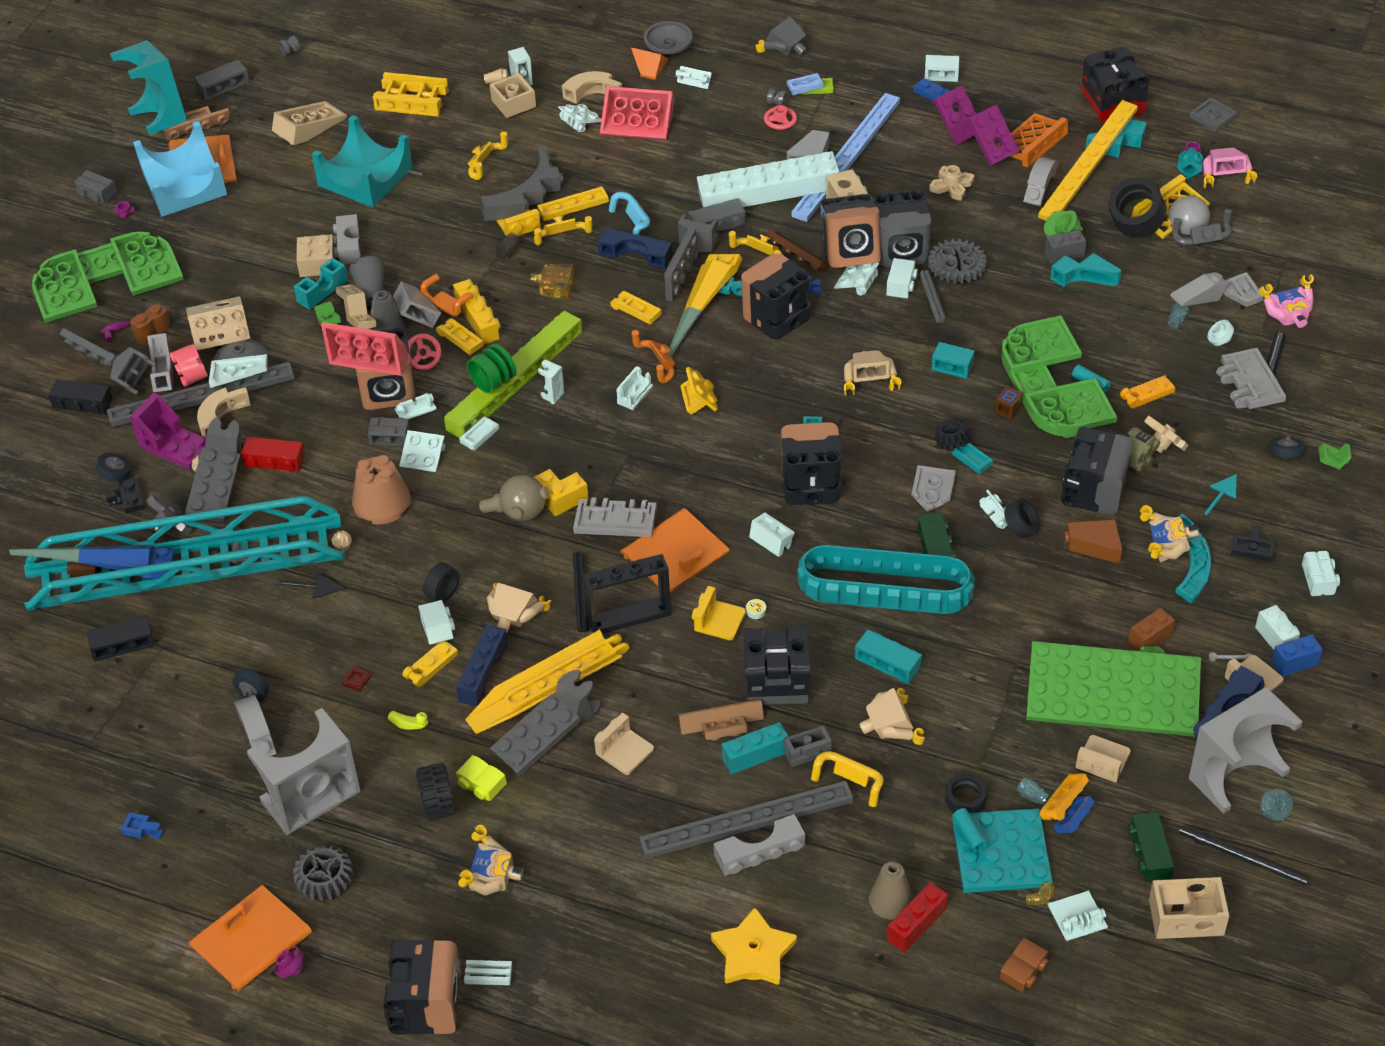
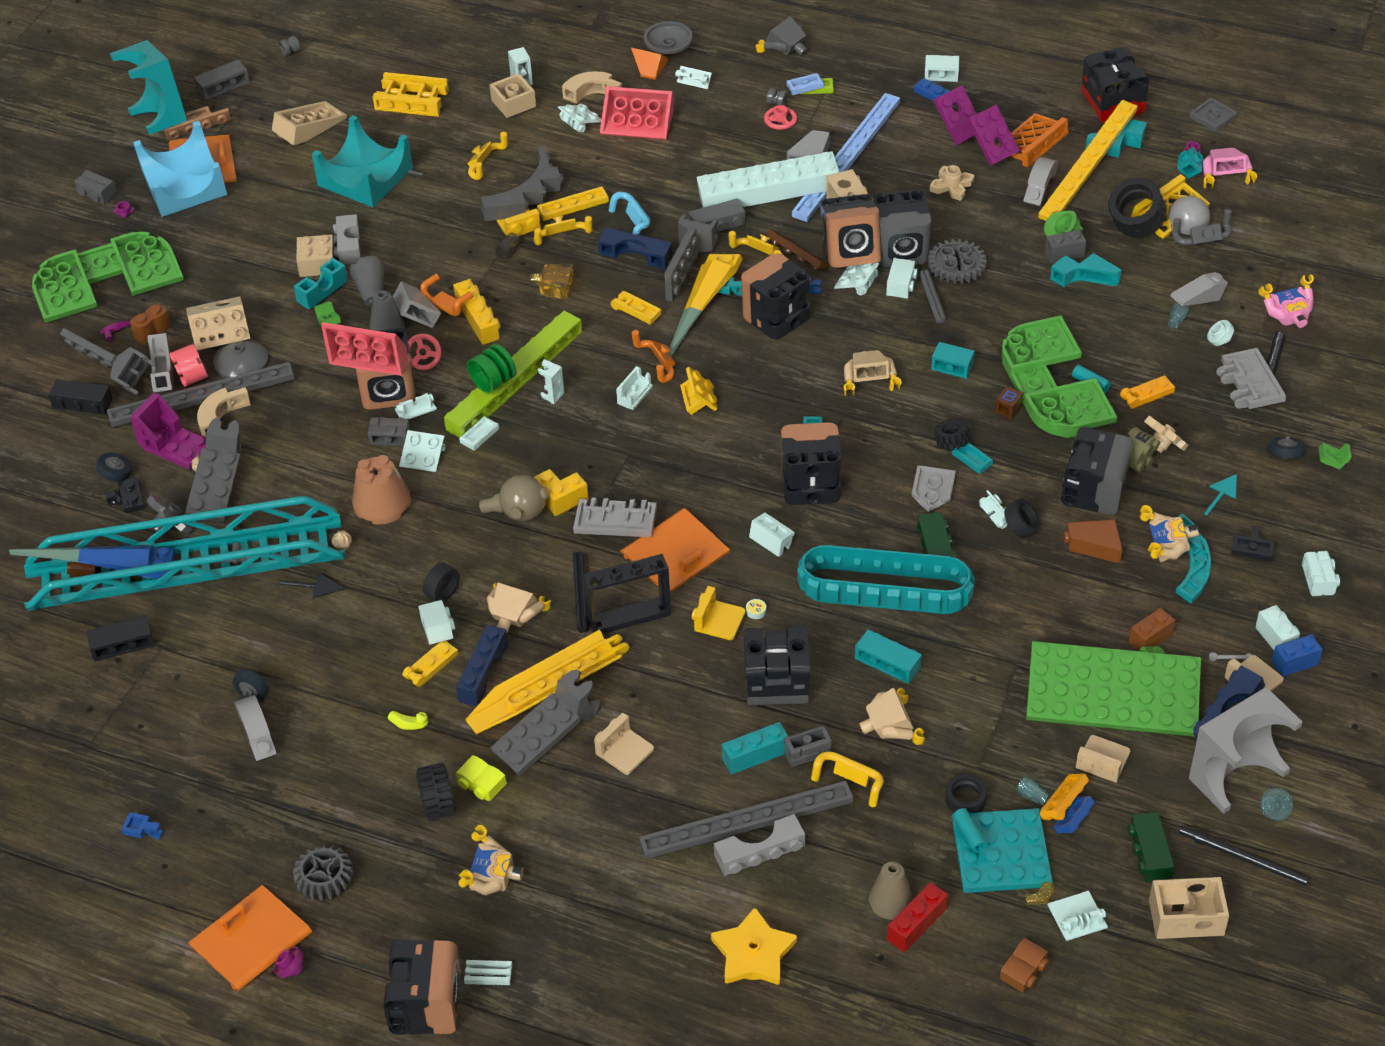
(233, 369): light aqua wing -> none
(273, 454): red brick -> none
(310, 781): light grey piece -> none
(355, 306): tan bracket -> none
(356, 679): clear red tile -> none
(460, 336): yellow plate -> none
(496, 75): tan cone -> none
(722, 720): medium nougat bracket -> none
(1242, 290): light grey wing -> none

